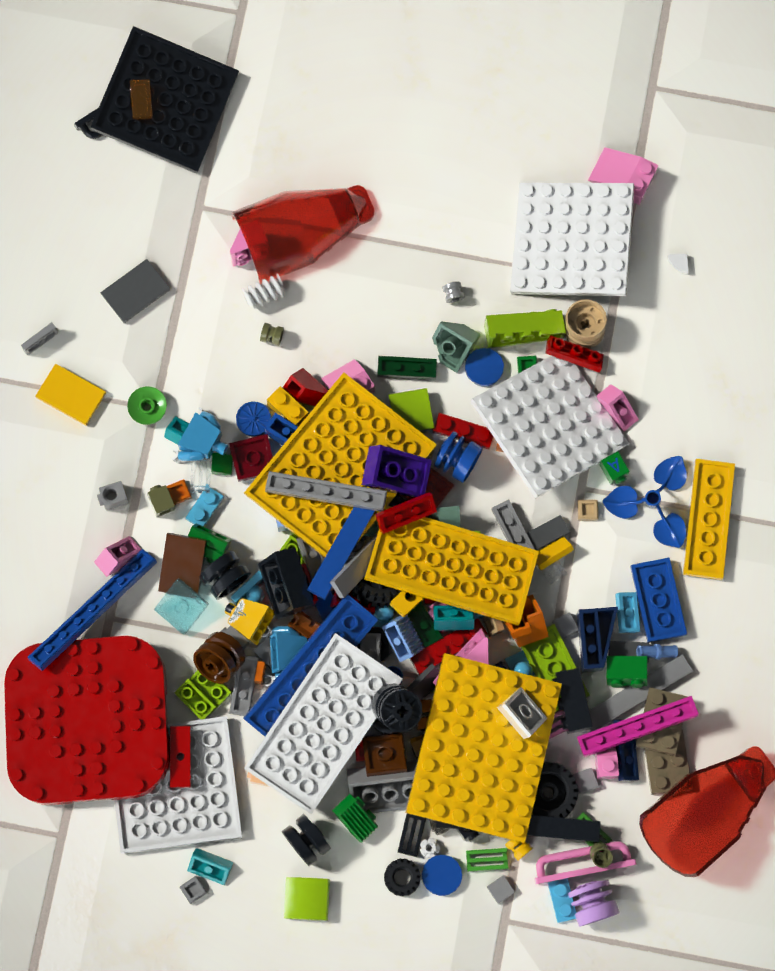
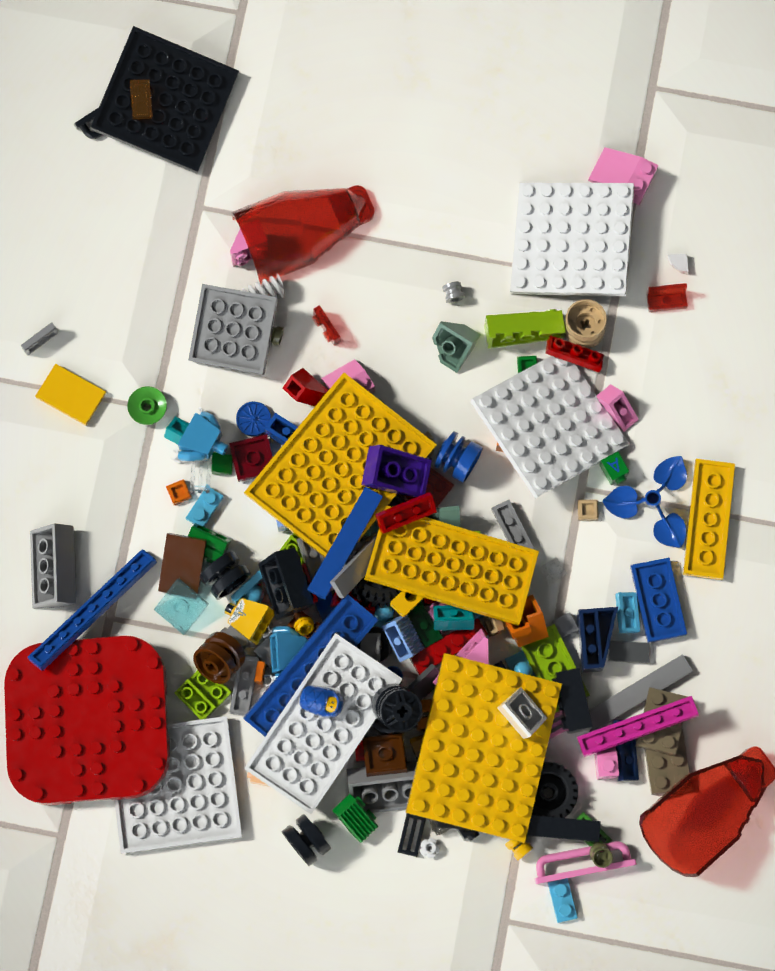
(53, 566): none -> light grey slope
(117, 555): bright pink slope -> none
(120, 500): light grey brick -> none
(135, 291): dark grey tile -> none
(160, 500): olive brick -> none
(180, 744): red tile -> none
(193, 889): light grey tile -> none
(210, 866): teal slope -> none
(233, 329): none -> light grey plate
(287, 407): yellow brick -> none
(304, 625): none -> yellow plate
(306, 898): lime slope -> none
(321, 701): none -> blue piece
(322, 320): none -> clear red plate
(326, 491): light grey tile -> none
(407, 367): dark green plate -> none
(413, 407): lime slope -> none
(415, 877): black tyre -> none
(442, 875): blue tile -> none
(473, 432): red plate -> none
(484, 367): blue tile -> none
(488, 859): bright green tile -> none
(500, 889): light grey tile -> none
(548, 532): dark grey tile -> none
(553, 552): yellow tile -> none
(586, 780): light grey tile -> none
(593, 902): lavender wheel -> none
(627, 671): green brick -> none
(657, 651): medium blue pin -> none
(666, 297): none -> clear red panel

